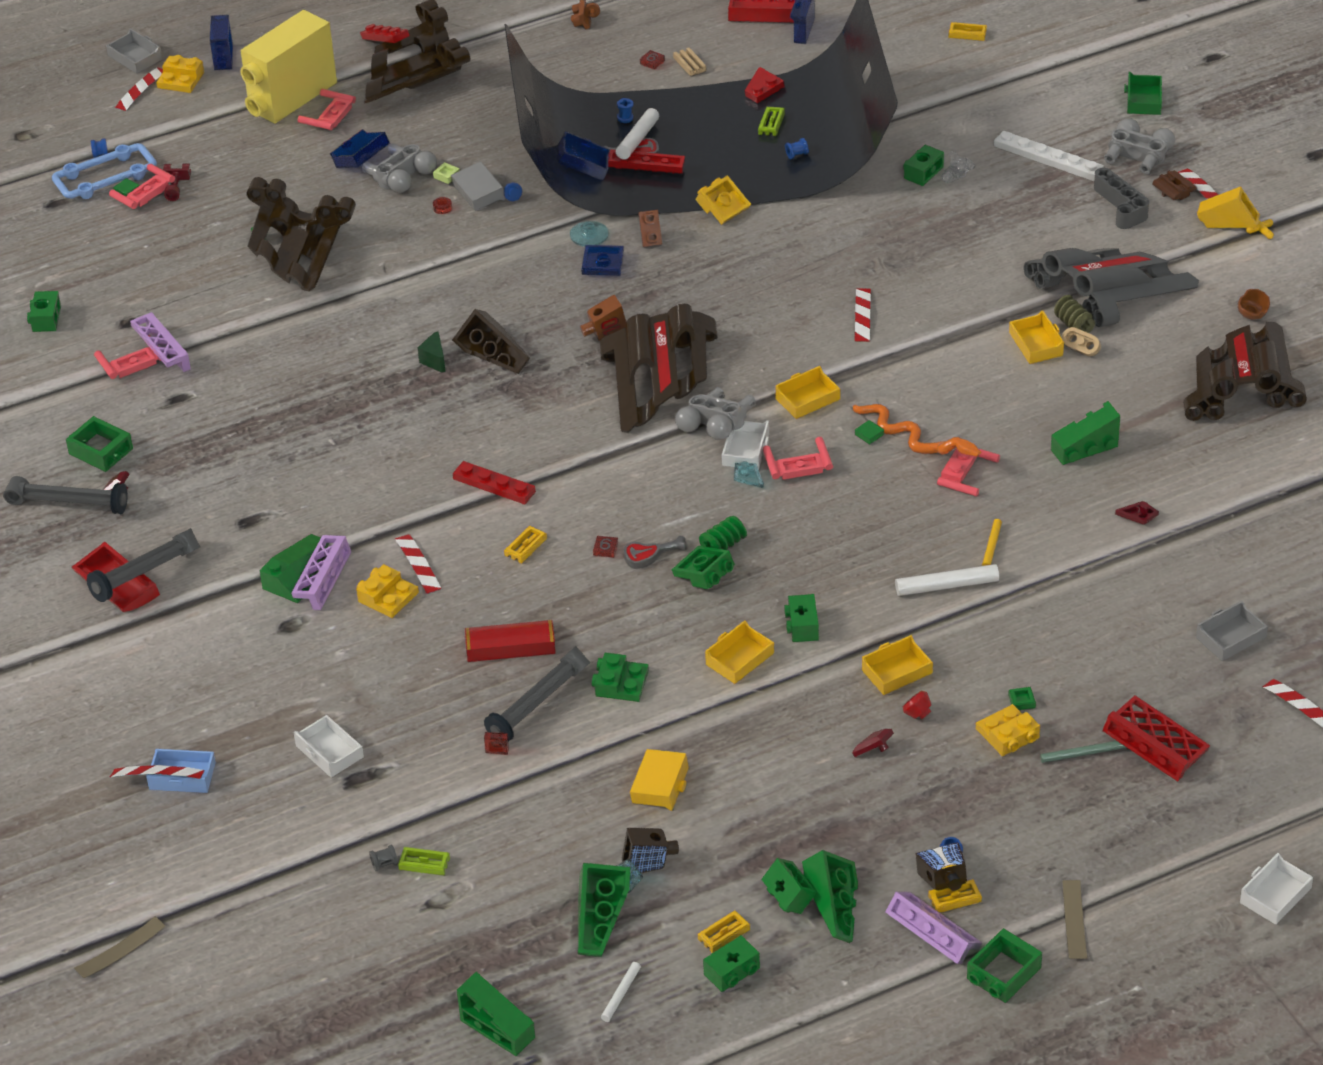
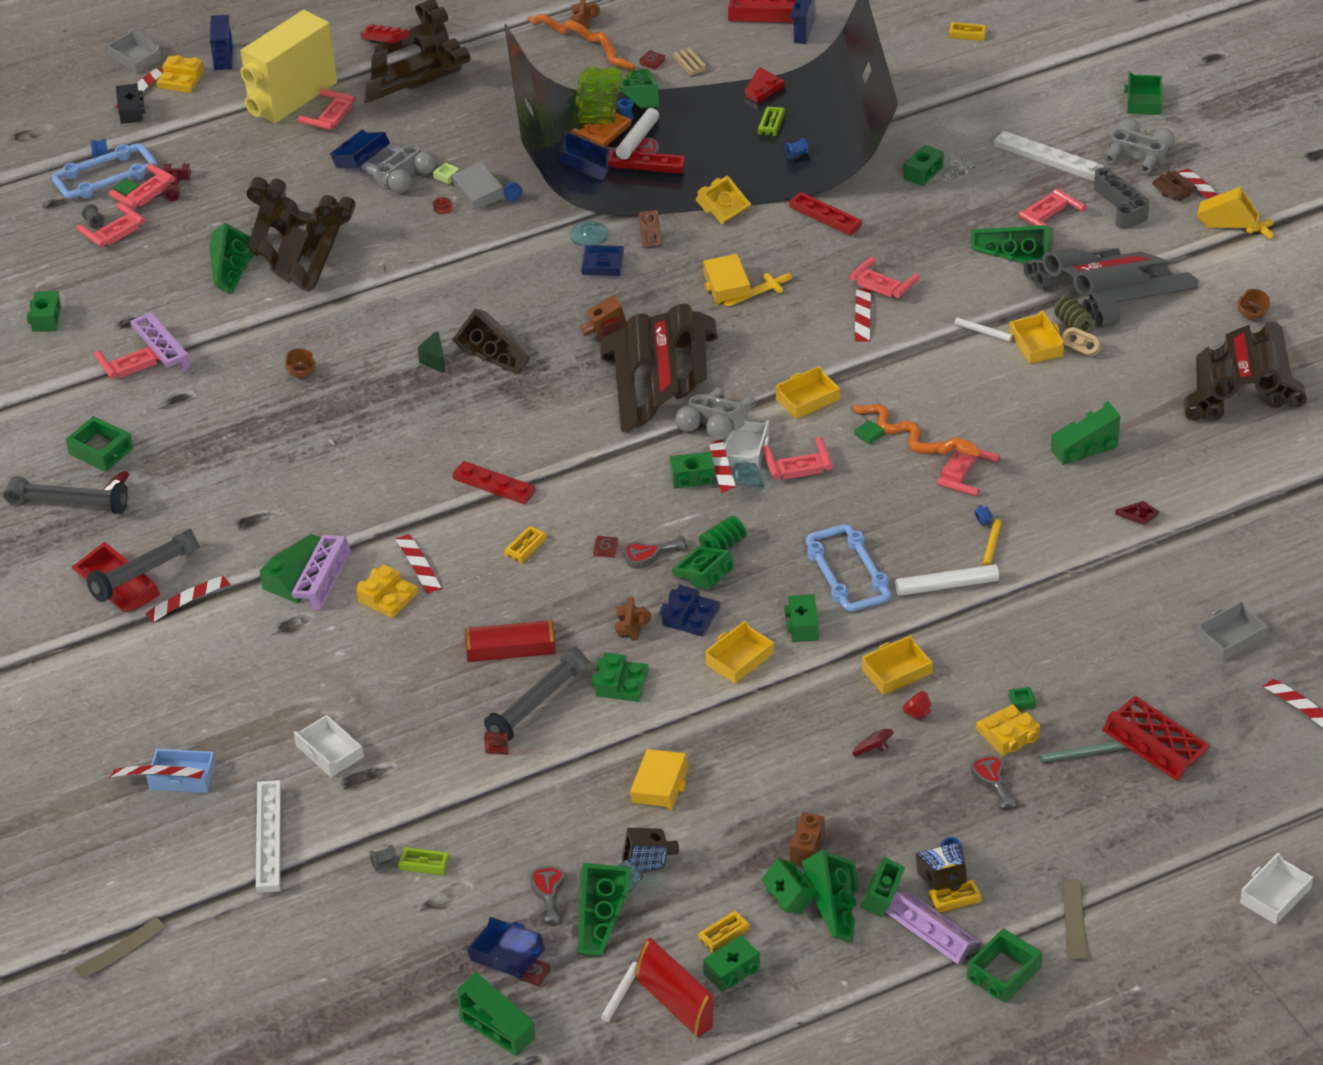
(93, 215): none -> dark grey bush
(116, 229): none -> coral plate
(129, 103): none -> black brick
(186, 596): none -> sticker
(228, 256): none -> green wedge
(268, 836): none -> white plate
(300, 363): none -> dark orange hair
(506, 947): none -> clear blue container
(536, 973): none -> clear red tile
(545, 883): none -> flat silver piece
(586, 34): none -> orange animal
(598, 95): none -> clear neon green plate
(603, 132): none -> orange wing
(631, 619): none -> dark orange hips
(641, 88): none -> green wedge
(675, 988): none -> red slope
(688, 611): none -> clear blue plate
(692, 469): none -> green brick
(722, 466): none -> sticker
(726, 278): none -> yellow container
(769, 284): none -> yellow sword
(807, 837): none -> dark orange brick
(825, 213): none -> red plate
(839, 591): none -> light blue bar
(880, 283): none -> coral plate
(882, 887): none -> green brick
(983, 329): none -> white bar
(983, 515): none -> blue plate
(988, 772): none -> flat silver piece
(1014, 243): none -> green wedge
(1049, 206): none -> coral plate

